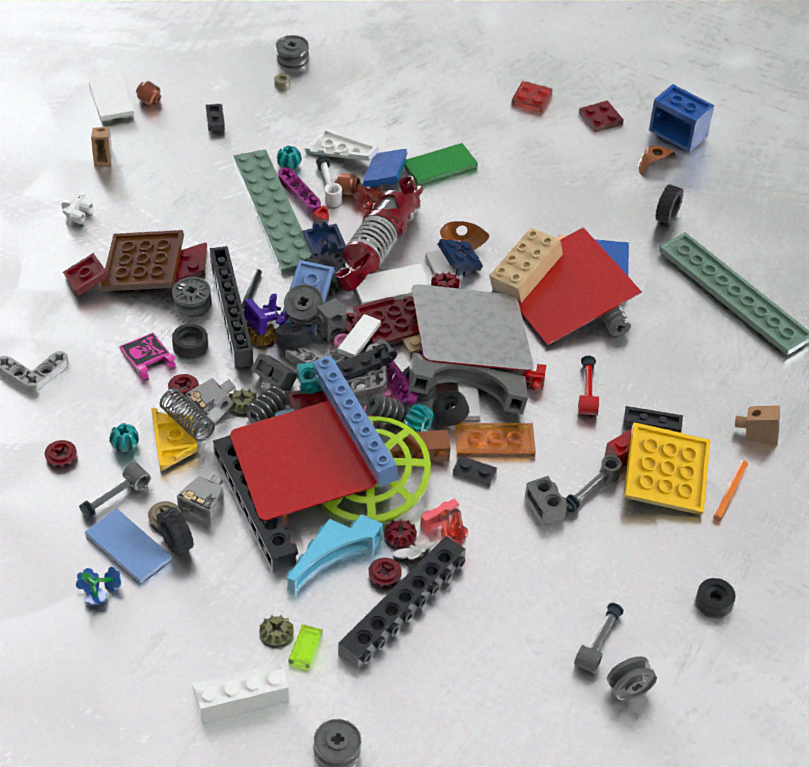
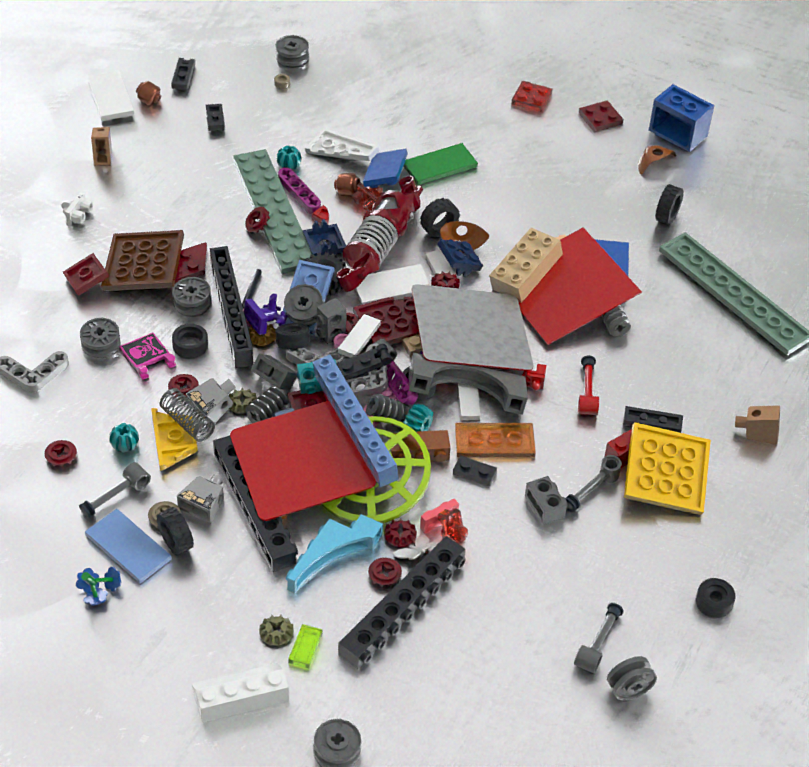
(100, 337): none -> dark grey wheel
(182, 74): none -> black plate
(257, 213): none -> dark red gear
(333, 191): white piece -> none
(433, 210): none -> black tyre
(455, 415): black tyre -> none
(730, 490): orange bar -> none

